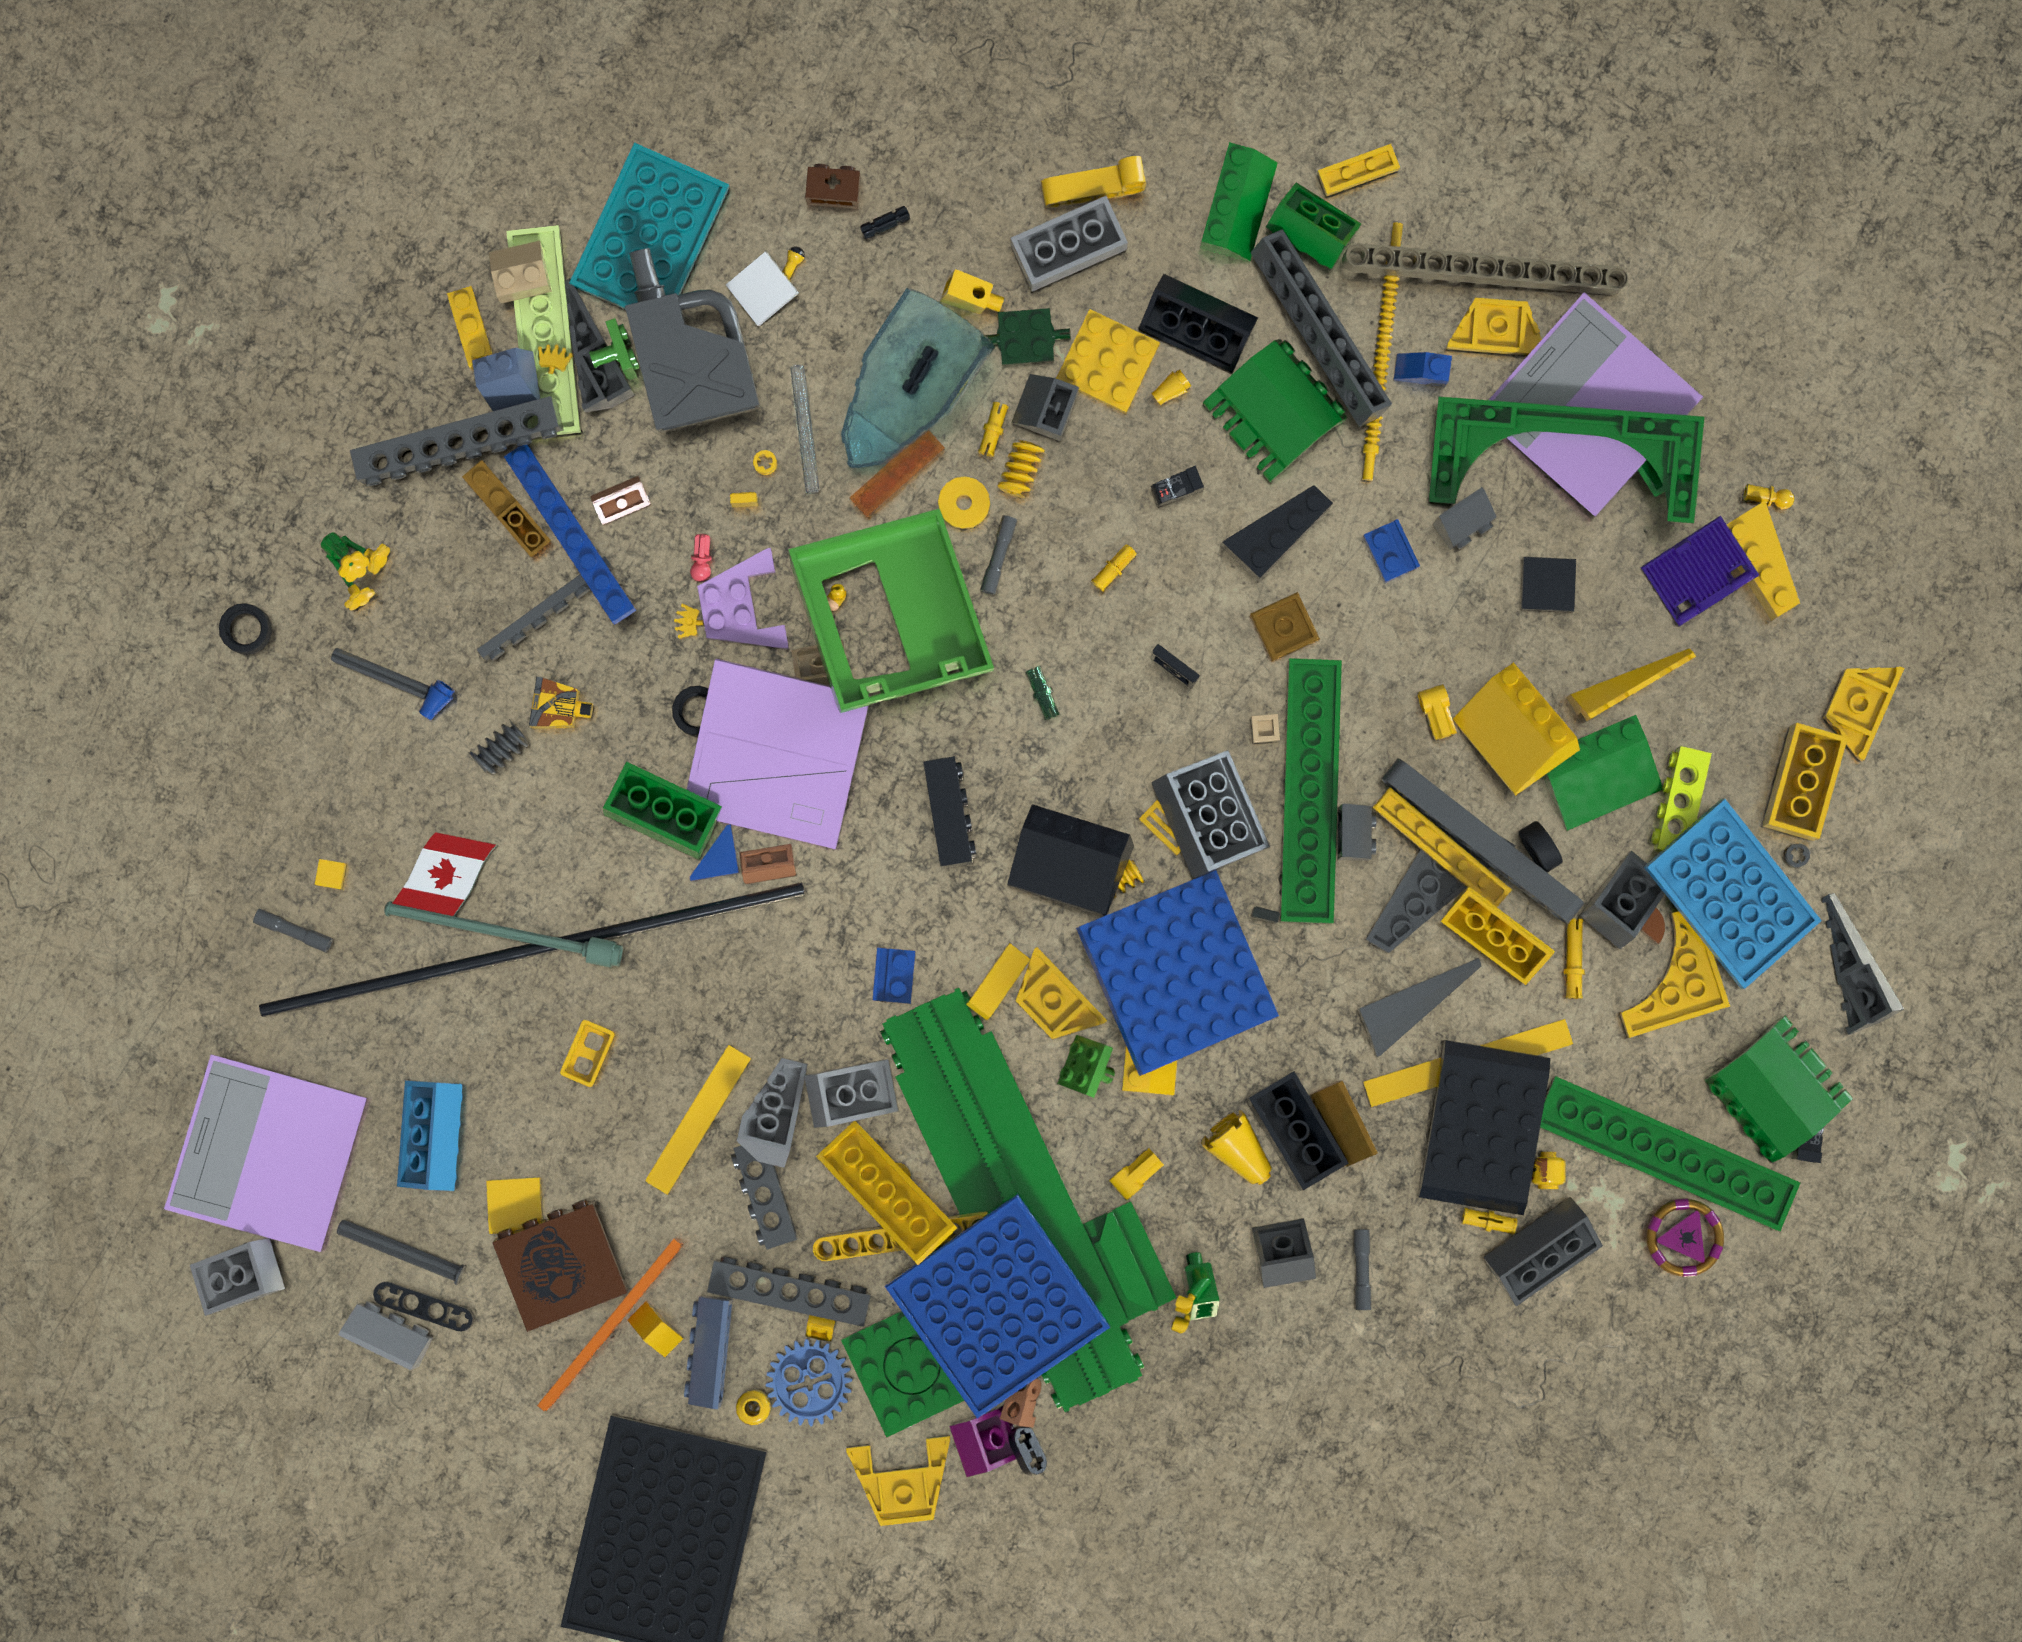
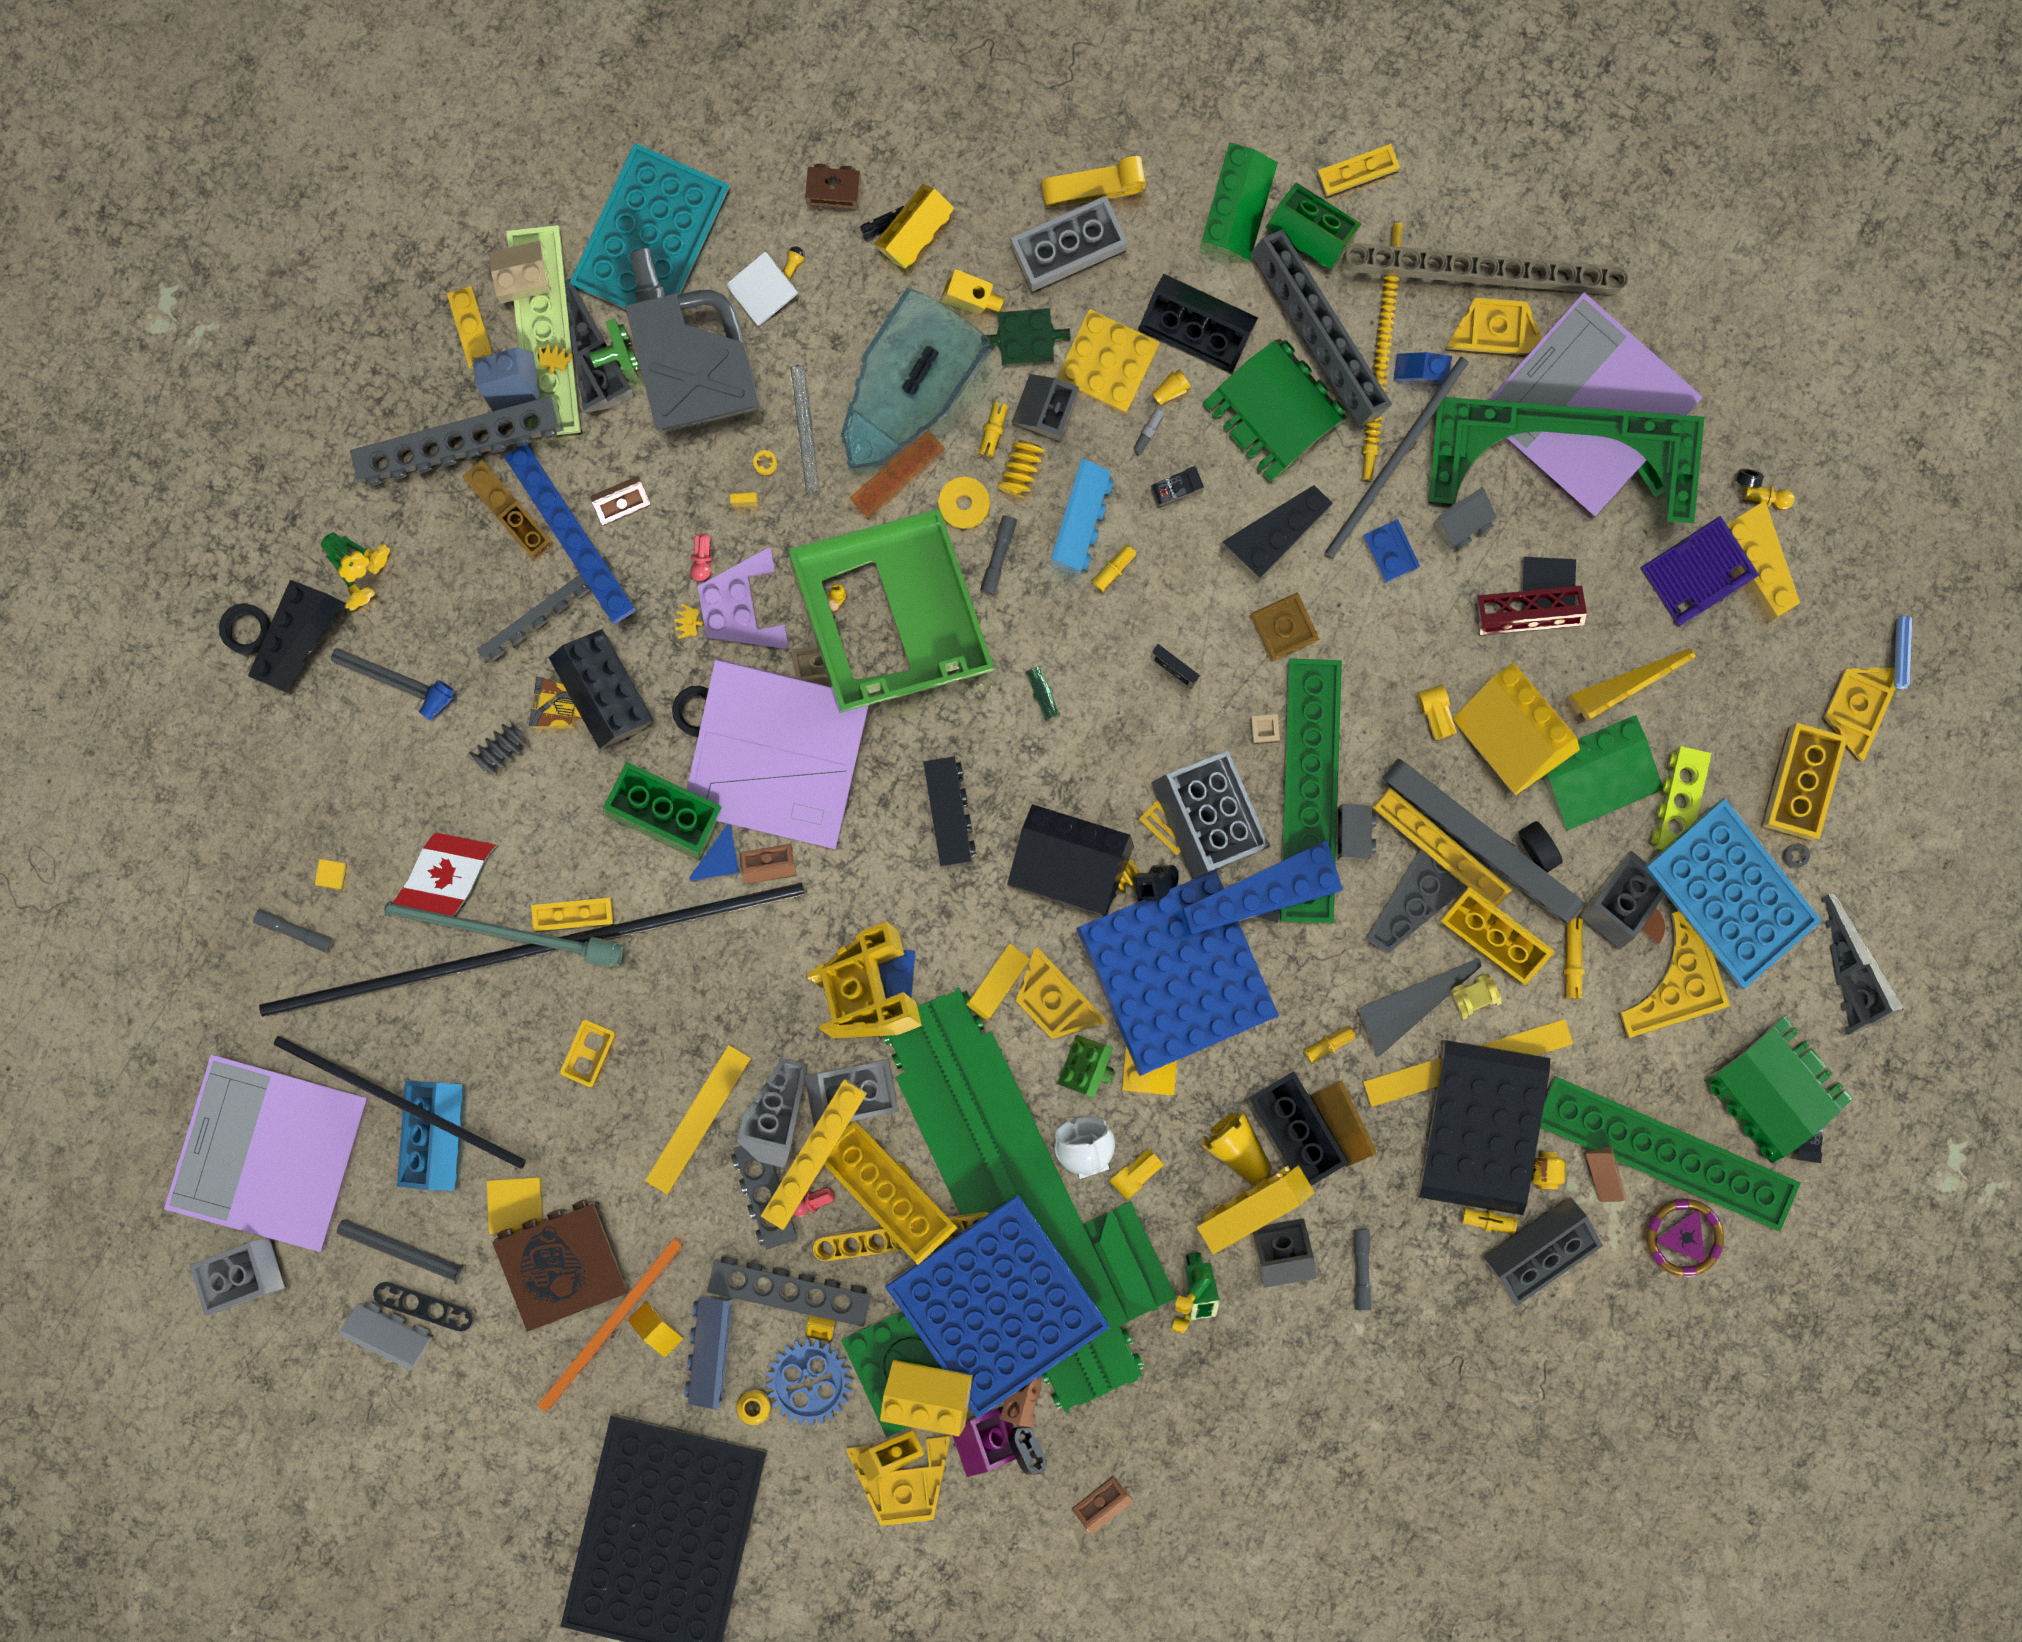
(293, 634): none -> black wedge
(400, 1102): none -> black piece
(572, 914): none -> yellow plate
(600, 688): none -> black brick
(813, 1154): none -> yellow plate
(813, 1201): none -> coral axle
(856, 989): none -> yellow wedge
(890, 1455): none -> yellow brick
(914, 226): none -> yellow brick
(926, 1398): none -> yellow slope
(1081, 517): none -> dark azure slope
(1084, 1146): none -> white piece
(1102, 1505): none -> nougat slope
(1148, 431): none -> light grey piece
(1156, 883): none -> black leg
(1254, 1208): none -> yellow brick
(1283, 885): none -> blue wing
(1330, 1044): none -> yellow axle
(1396, 457): none -> dark grey piece
(1476, 996): none -> light yellow piece
(1535, 618): none -> dark red fence
(1606, 1175): none -> nougat slope
(1749, 478): none -> black tile
(1902, 652): none -> light blue axle

